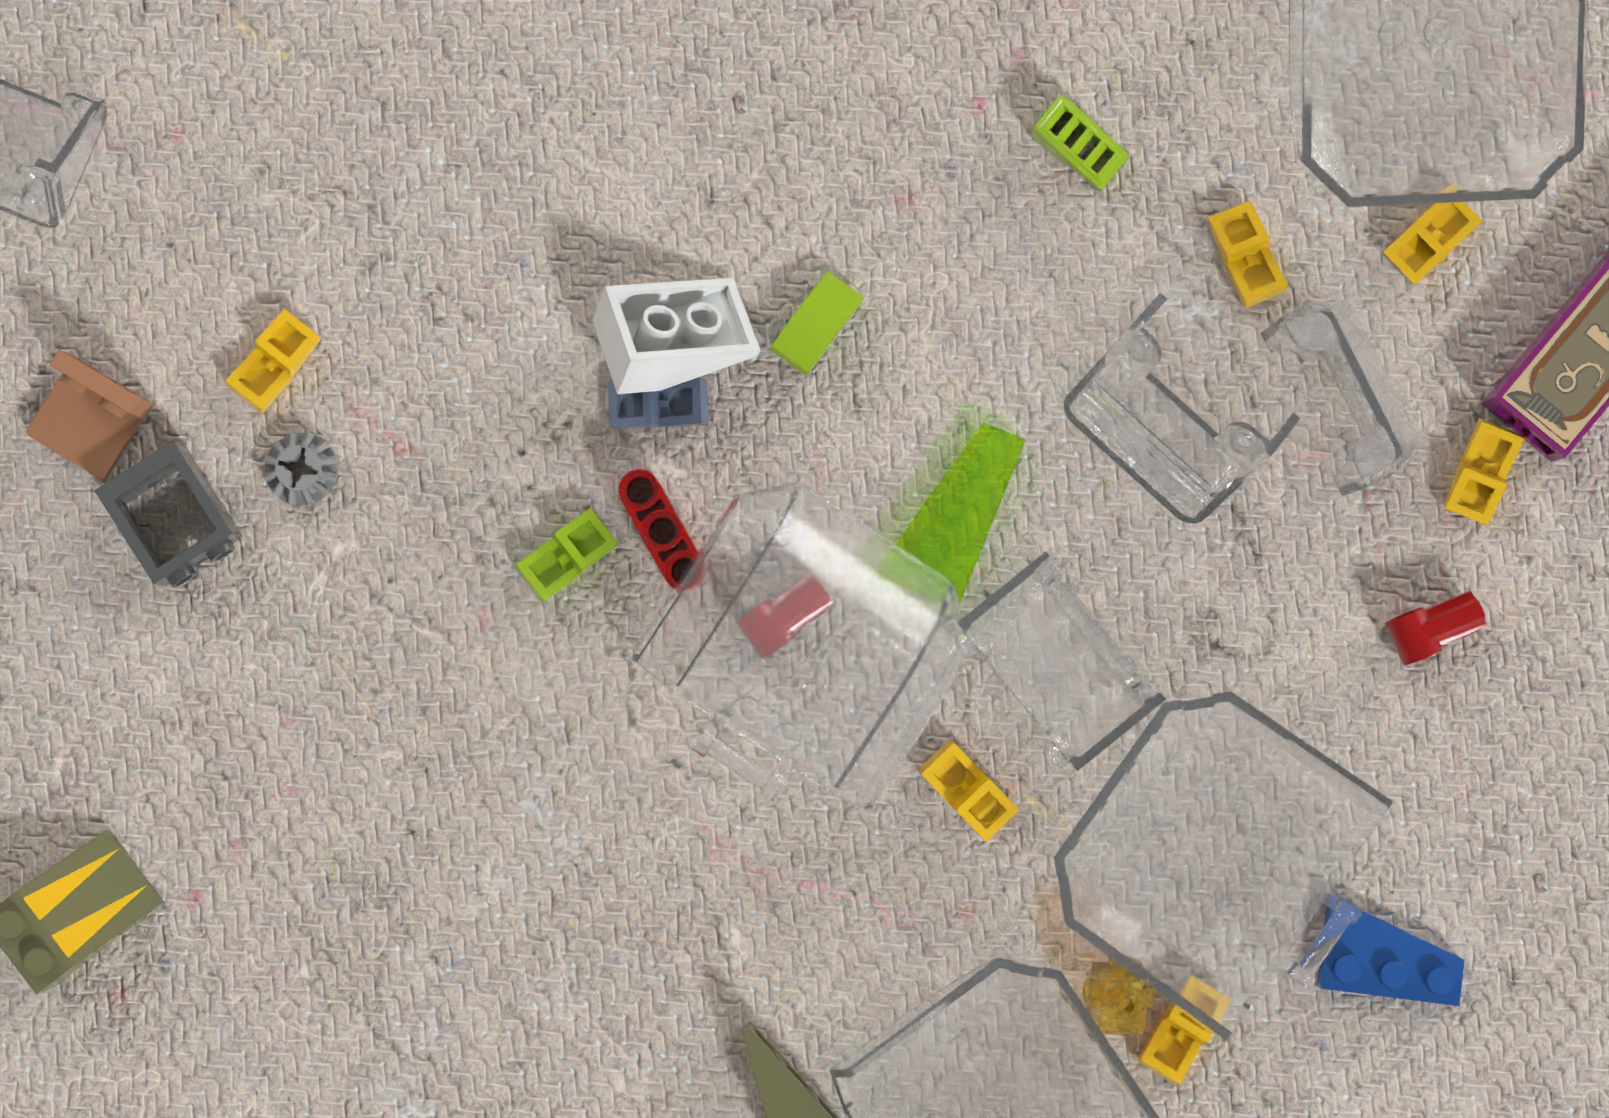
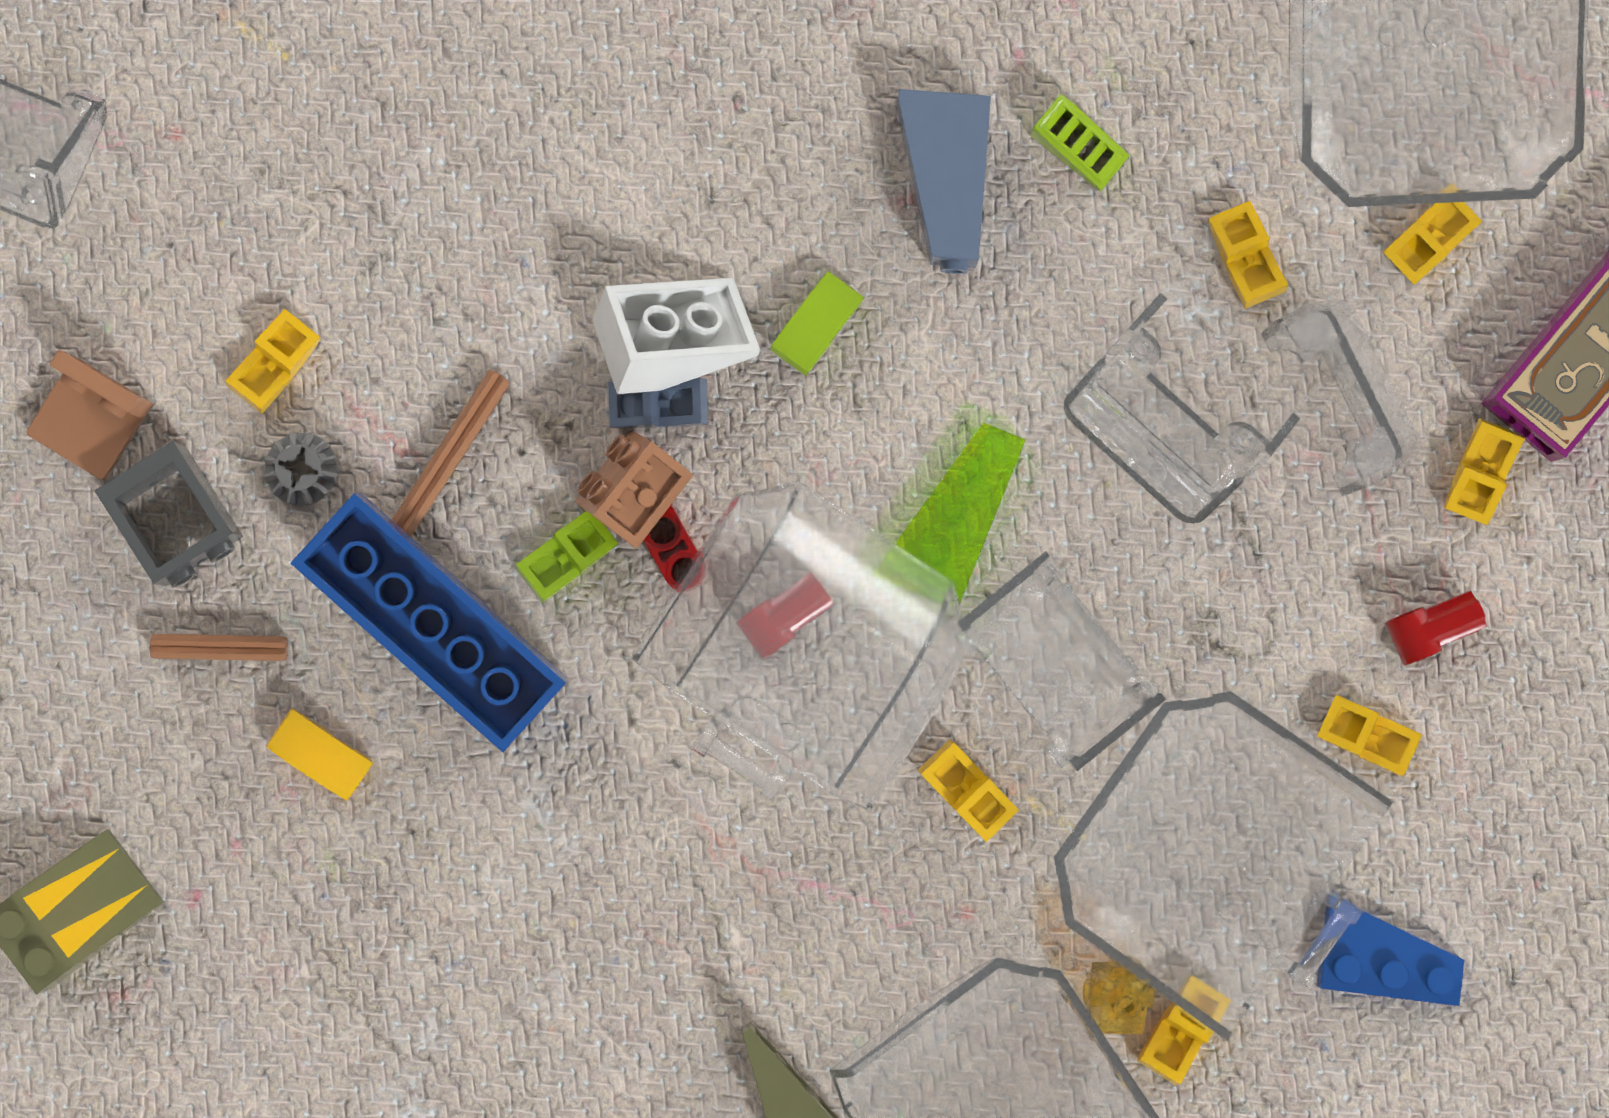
(218, 647): none -> nougat axle
(319, 754): none -> yellow slope
(429, 621): none -> blue brick
(450, 452): none -> nougat axle
(632, 487): none -> nougat bracket
(947, 164): none -> sand blue slope
(1369, 735): none -> yellow slope

